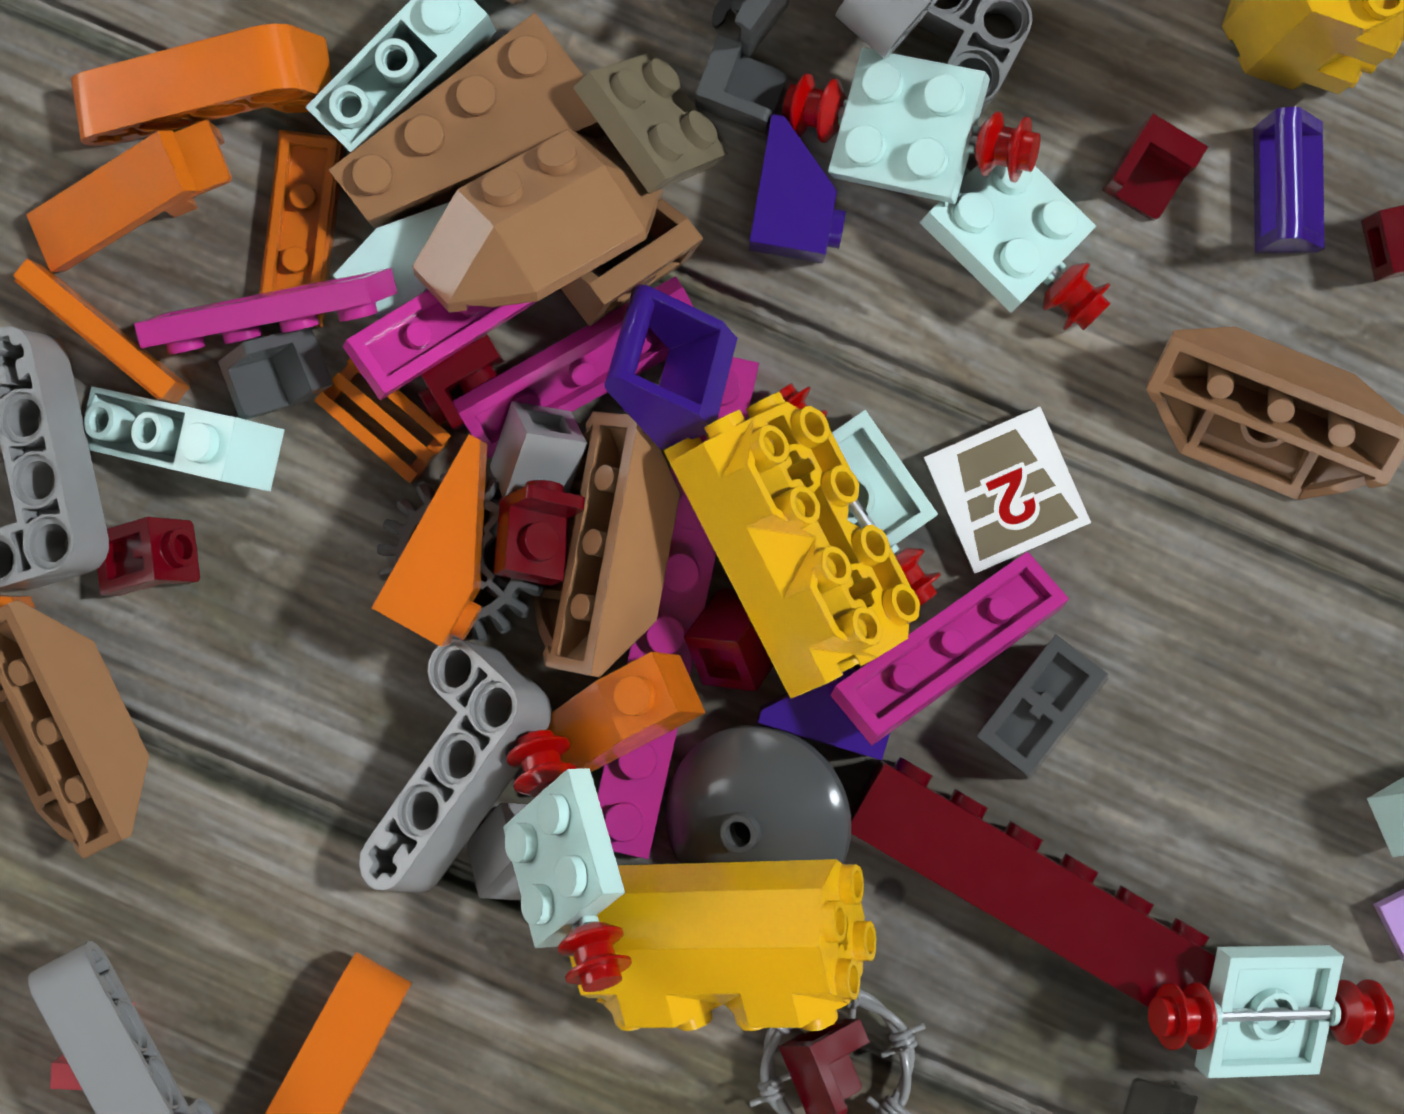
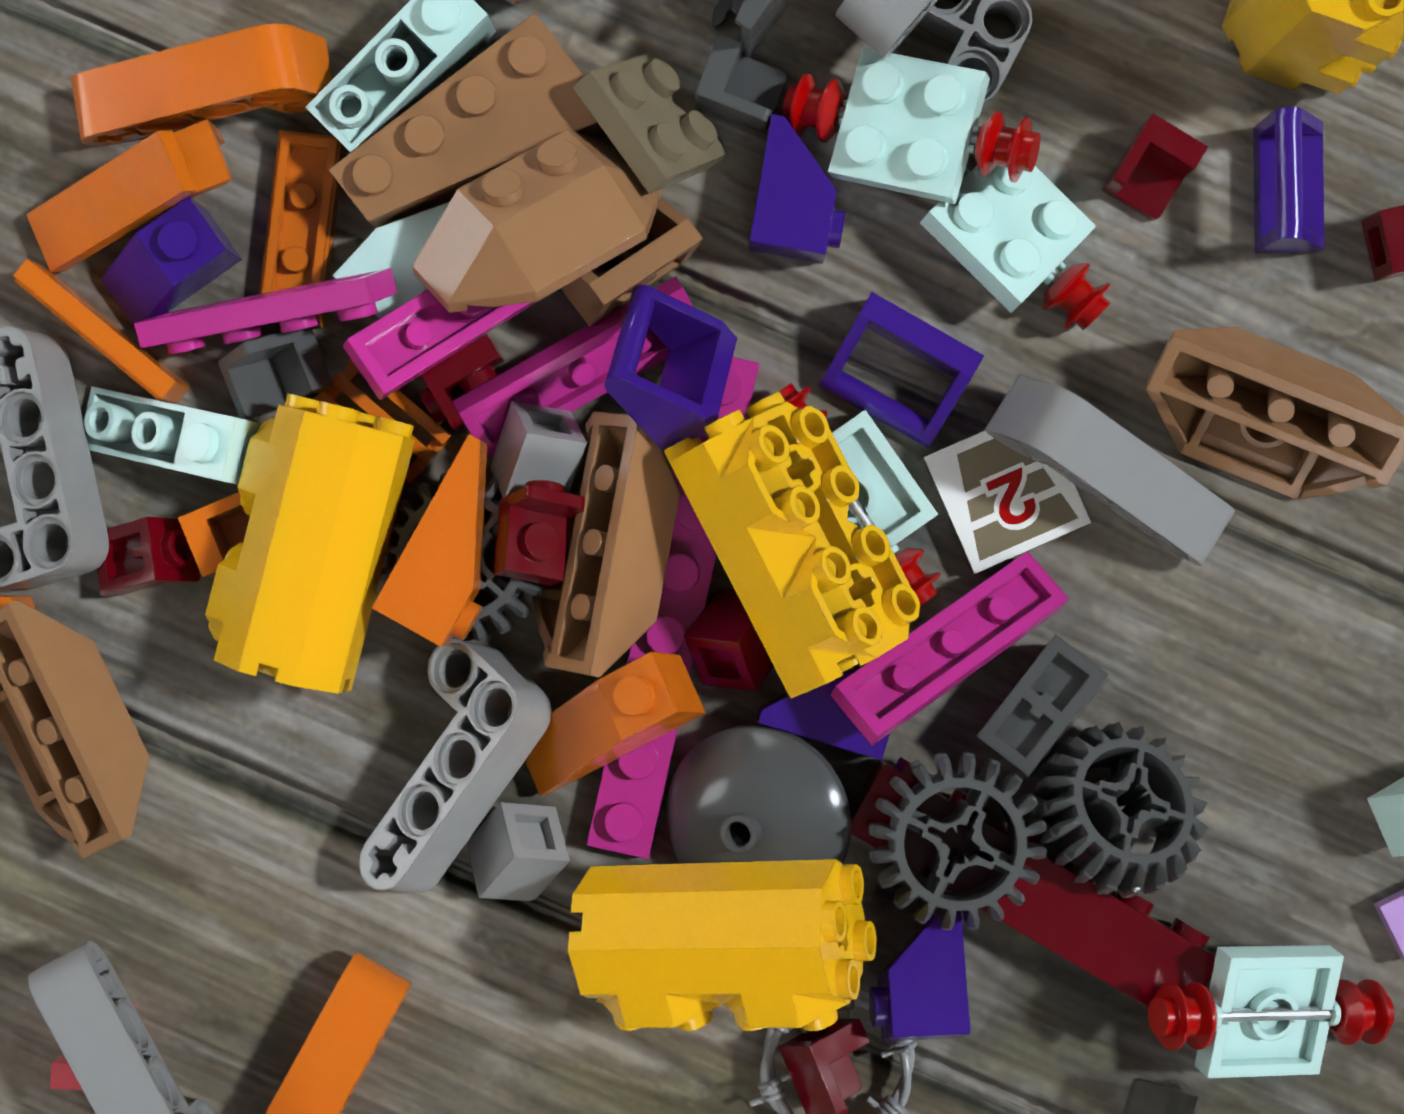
(169, 261): none -> dark purple slope
(214, 531): none -> orange panel
(318, 531): none -> yellow brick
(565, 861): light aqua plate -> none
(920, 340): none -> dark purple tile
(924, 987): none -> dark purple slope
(945, 867): none -> dark grey gear
(1102, 819): none -> dark grey gear
(1110, 466): none -> light grey beam

